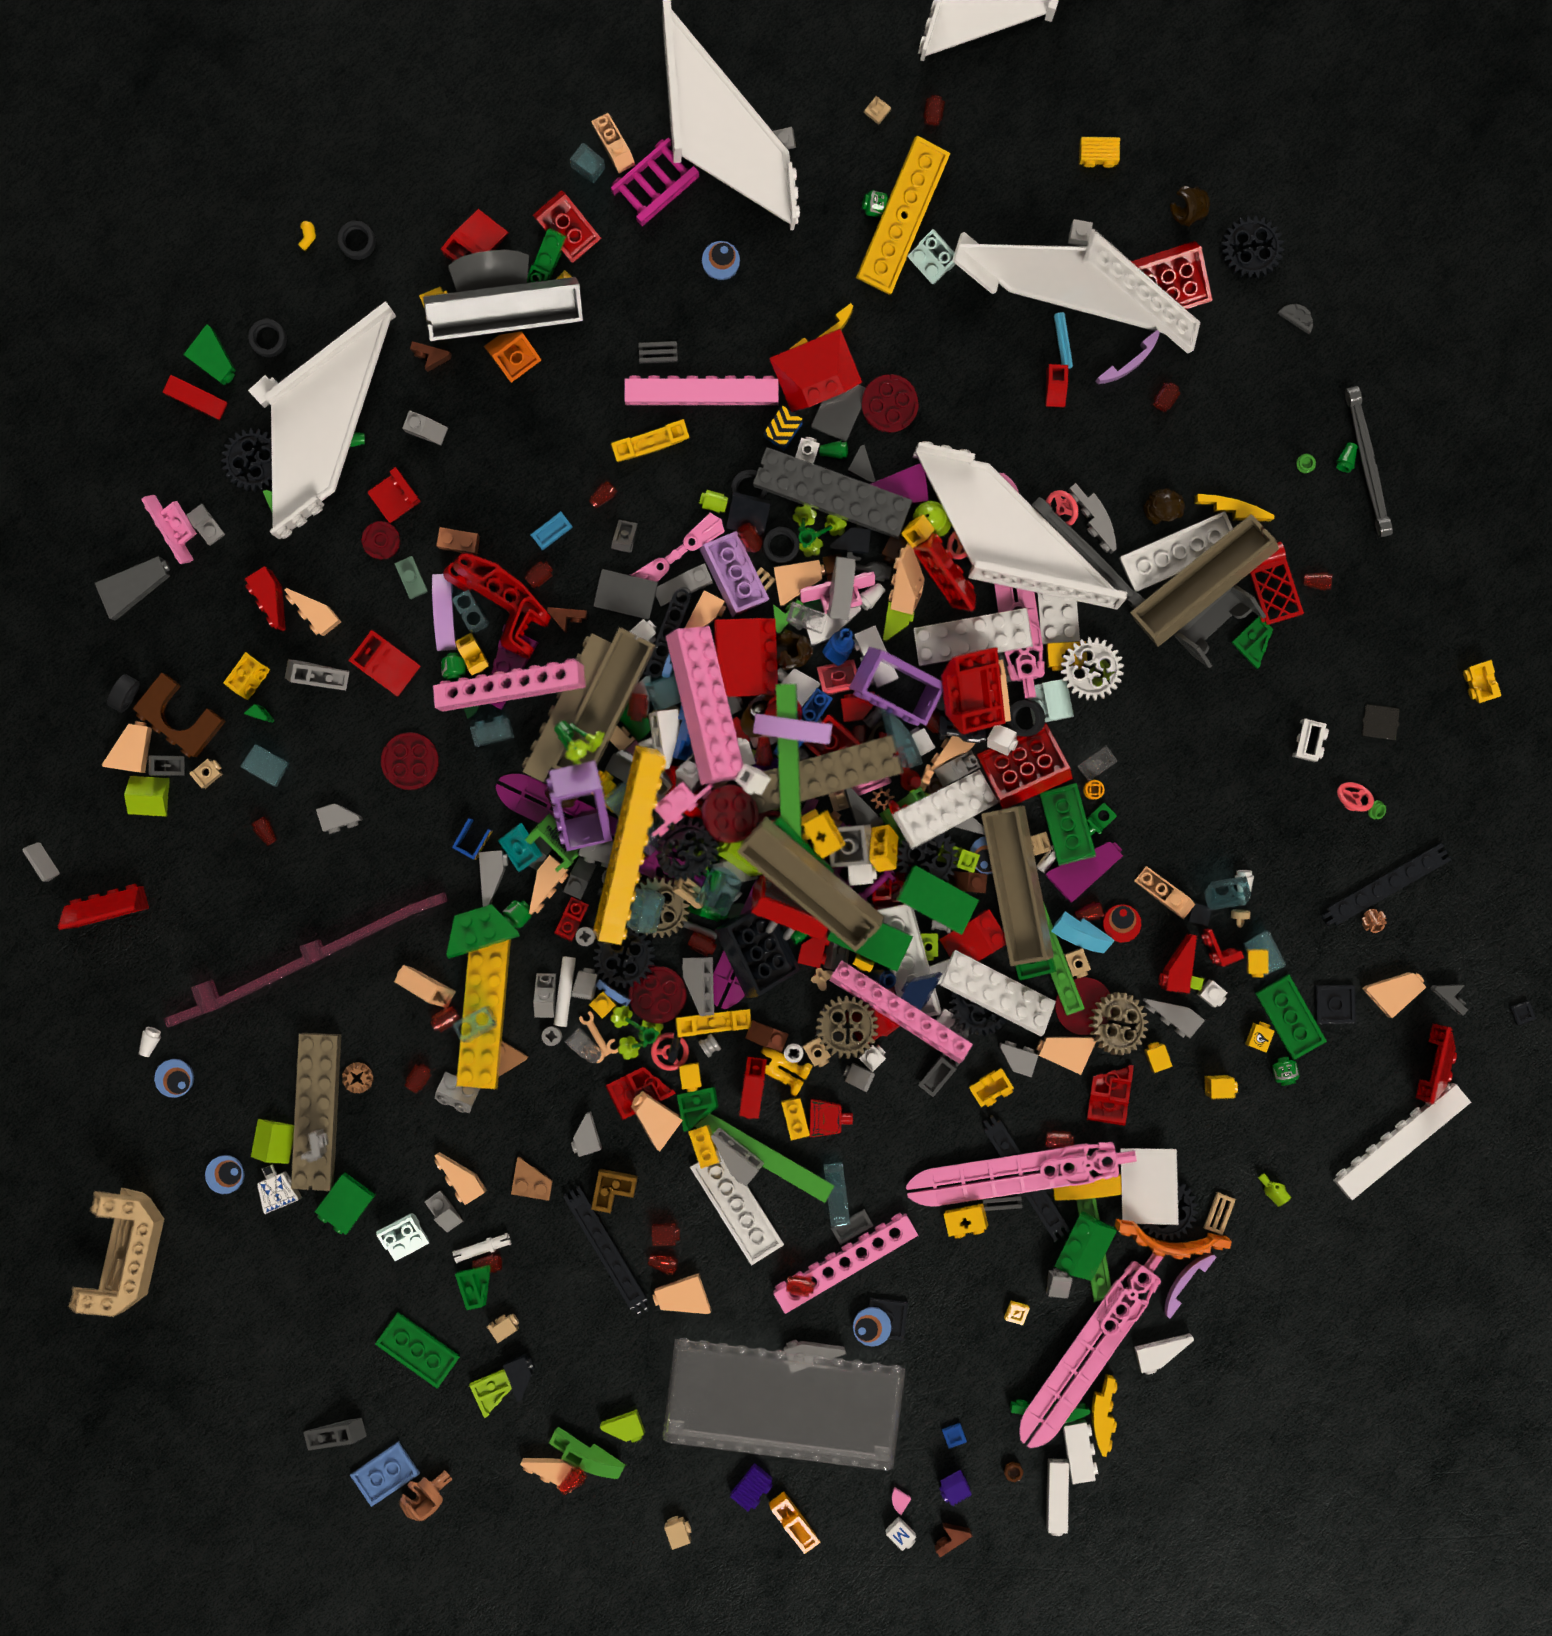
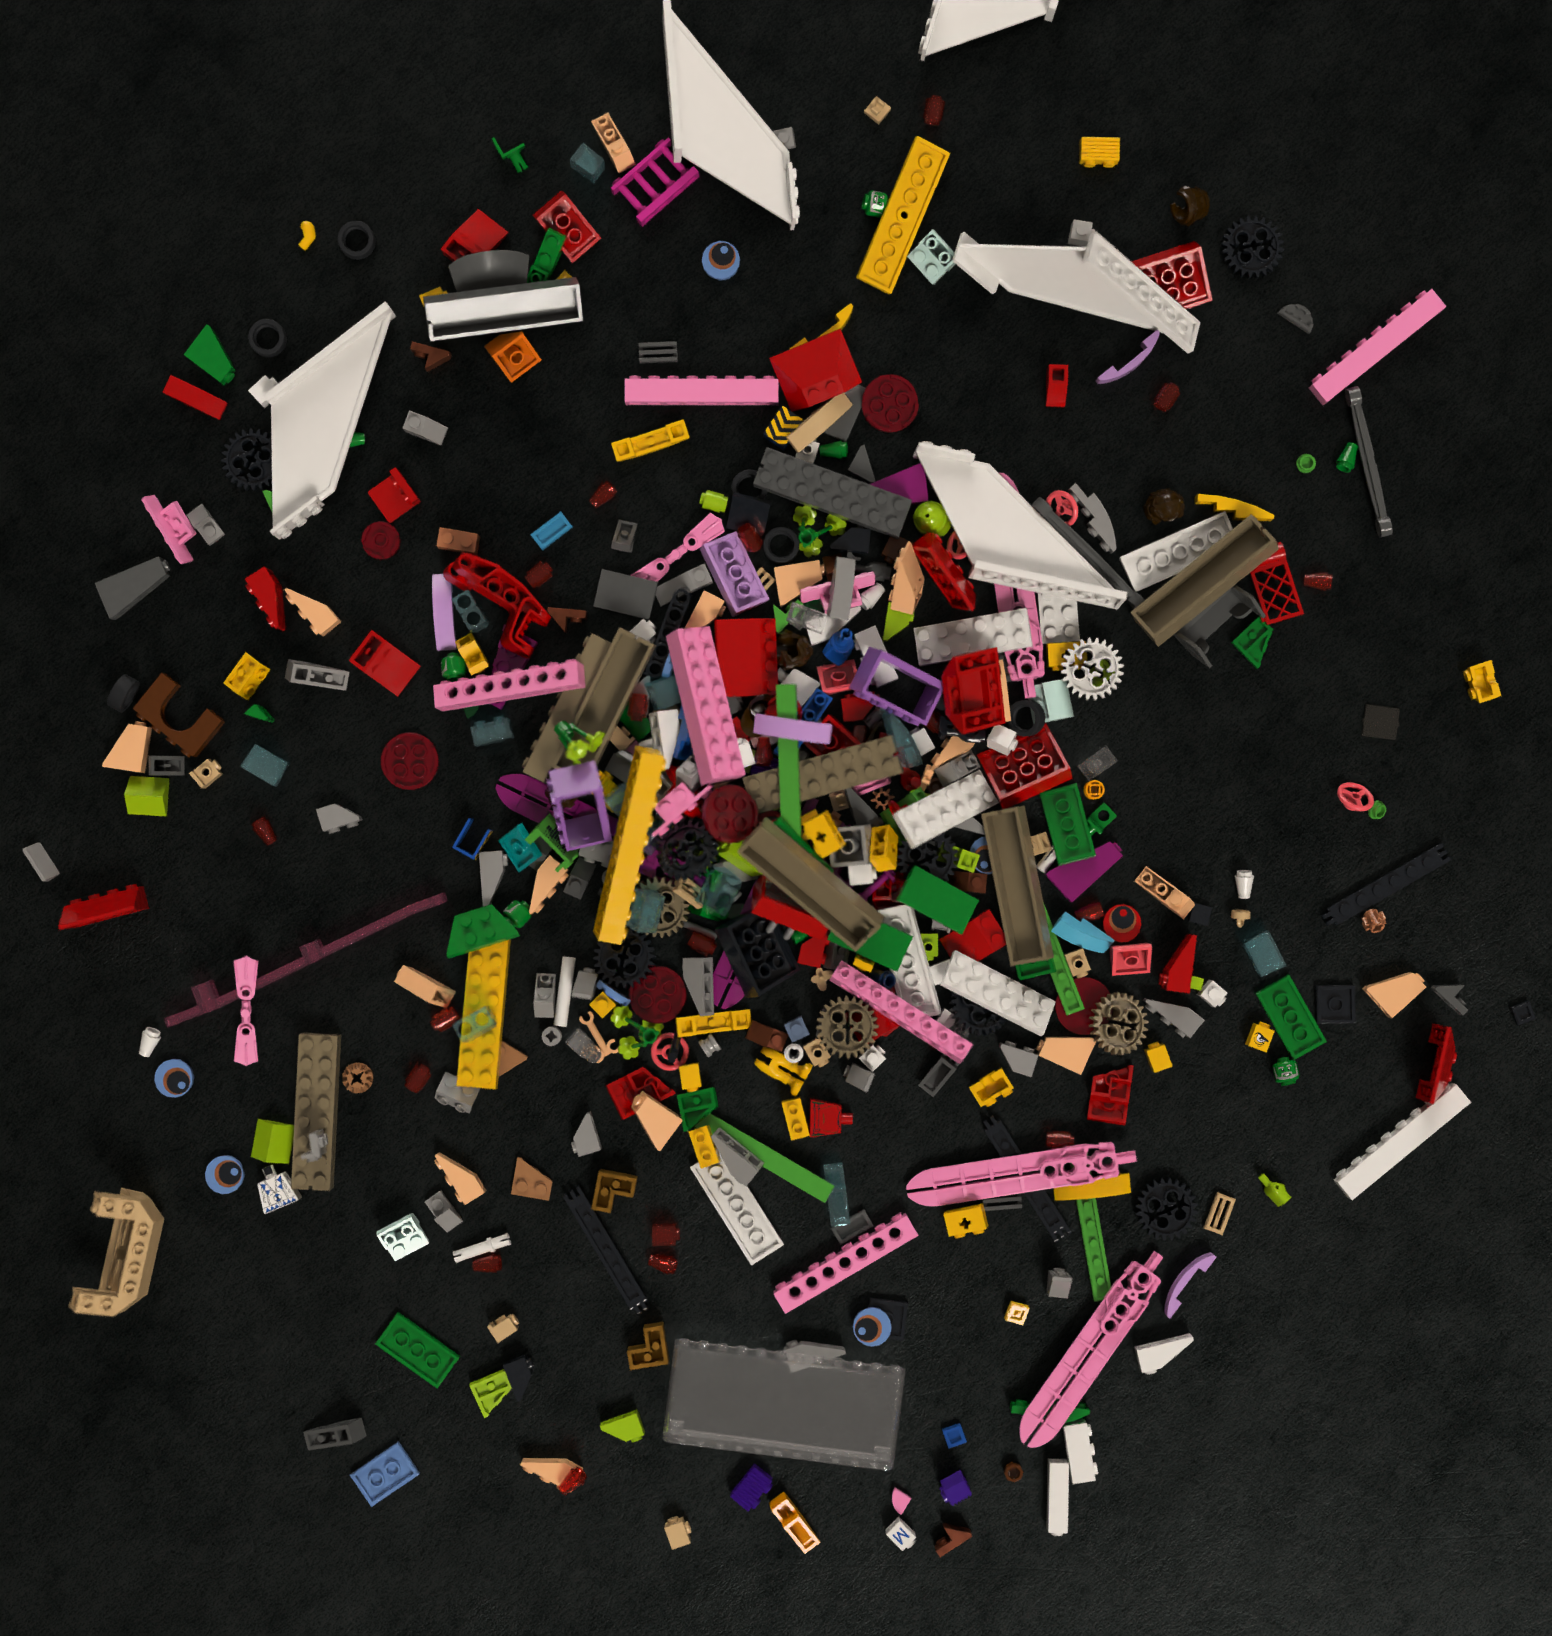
(246, 978): none -> bright pink piece
(344, 1204): green brick -> none
(411, 577): sand green tile -> none
(427, 1497): nougat piece -> none
(474, 1286): green wing -> none
(514, 155): none -> green bracket
(571, 919): red slope -> none
(587, 938): light grey wheel -> none
(591, 1460): bright green slope -> none
(653, 1352): none -> pearl gold brick
(683, 1296): light nougat slope -> none
(752, 779): white brick -> none
(753, 1087): red brick -> none
(796, 1029): none -> sand blue brick
(800, 1285): clear red brick -> none
(819, 421): none -> tan slope
(917, 531): yellow brick -> none
(920, 989): dark blue slope -> none
(1063, 340): medium azure axle -> none
(1085, 1247): green slope -> none
(1102, 1422): yellow slope -> none
(1130, 959): none -> coral slope
(1150, 1187): white sticker -> none
(1177, 1250): orange piece -> none
(1218, 901): clear light blue piece -> none
(1220, 958): red bracket -> none
(1220, 1086): yellow brick -> none
(1257, 962): yellow brick -> none
(1303, 739): white window -> none
(1378, 346): none -> bright pink brick

